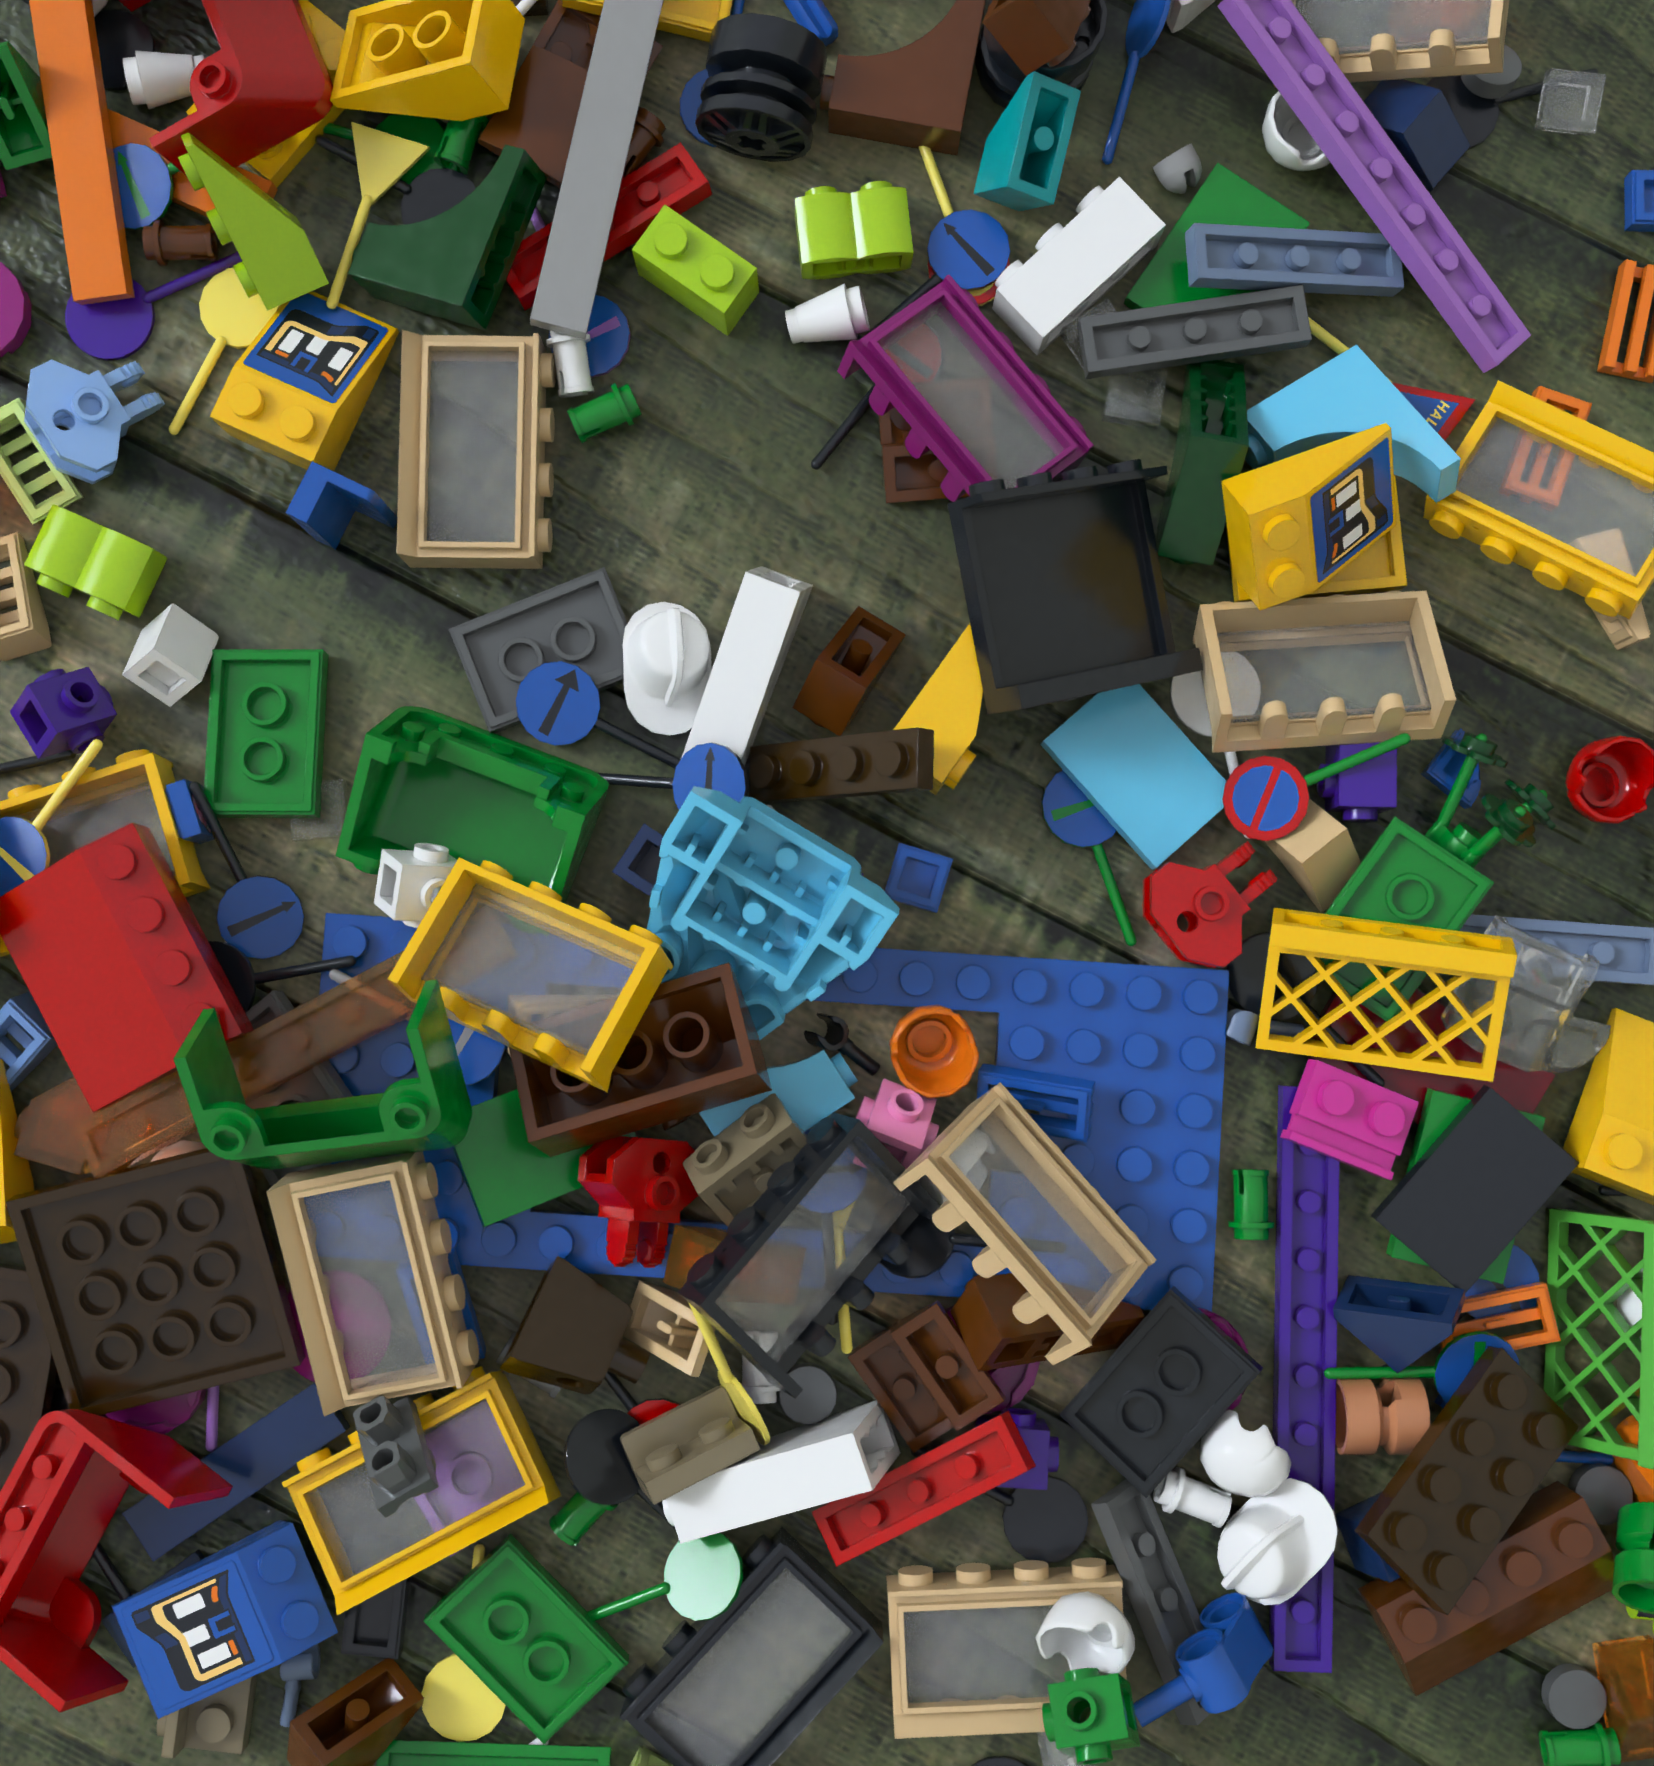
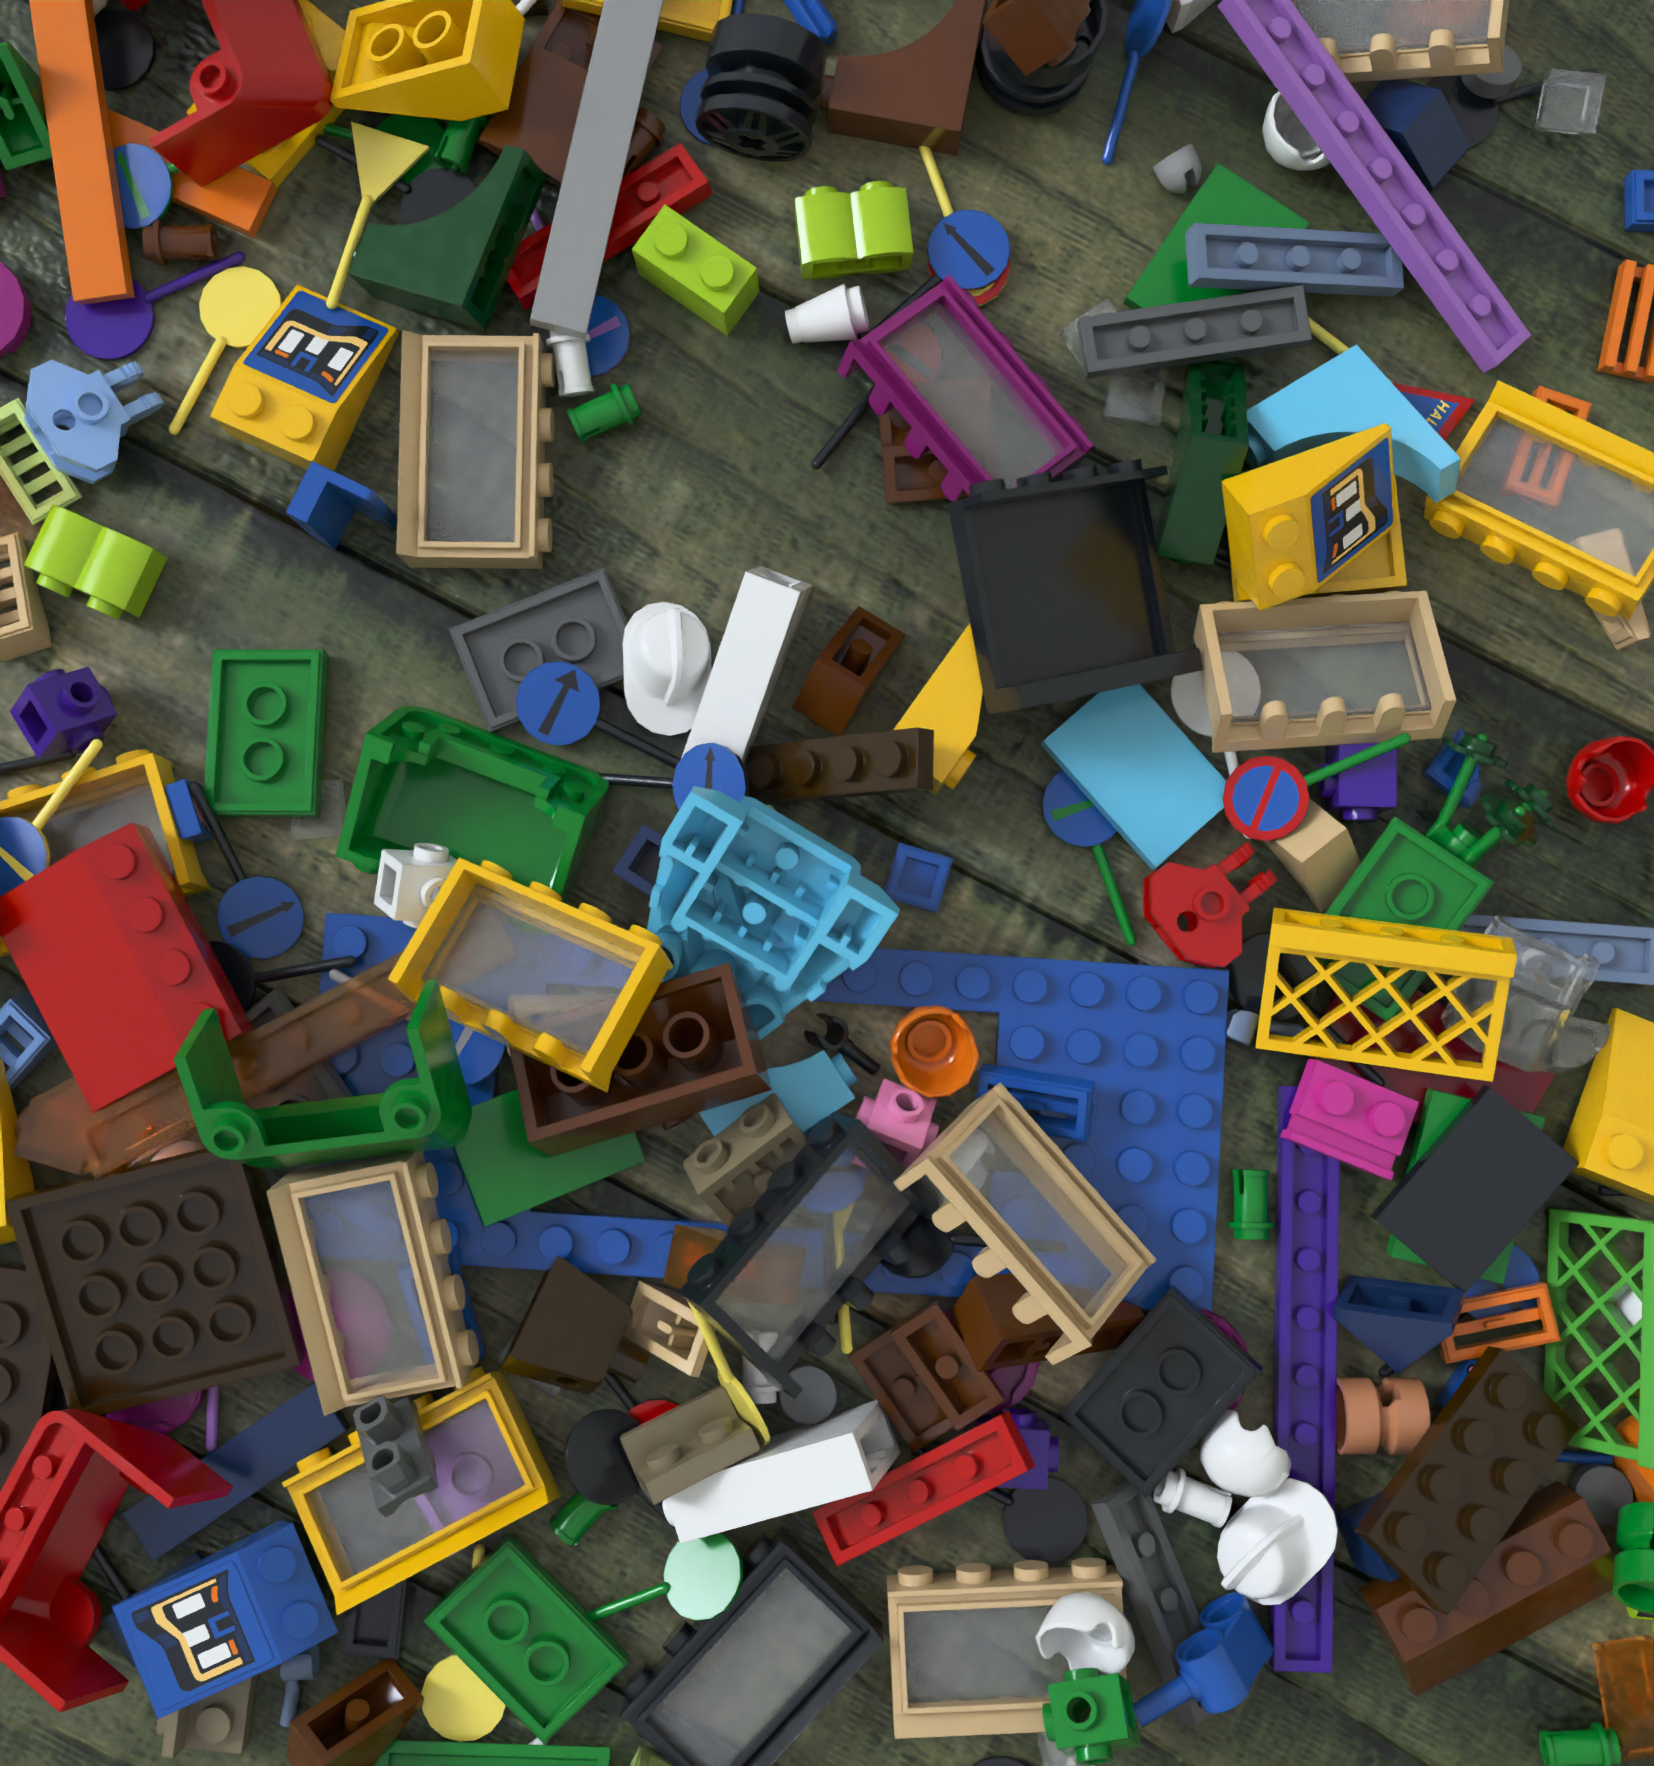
(159, 77): white cone -> none
(171, 655): white panel -> none
(268, 237): lime slope -> none
(639, 1191): red hinge -> none
(1028, 145): teal slope -> none
(1076, 264): white brick -> none
(1450, 1366): piece -> none
(1573, 1696): dark grey tile -> none

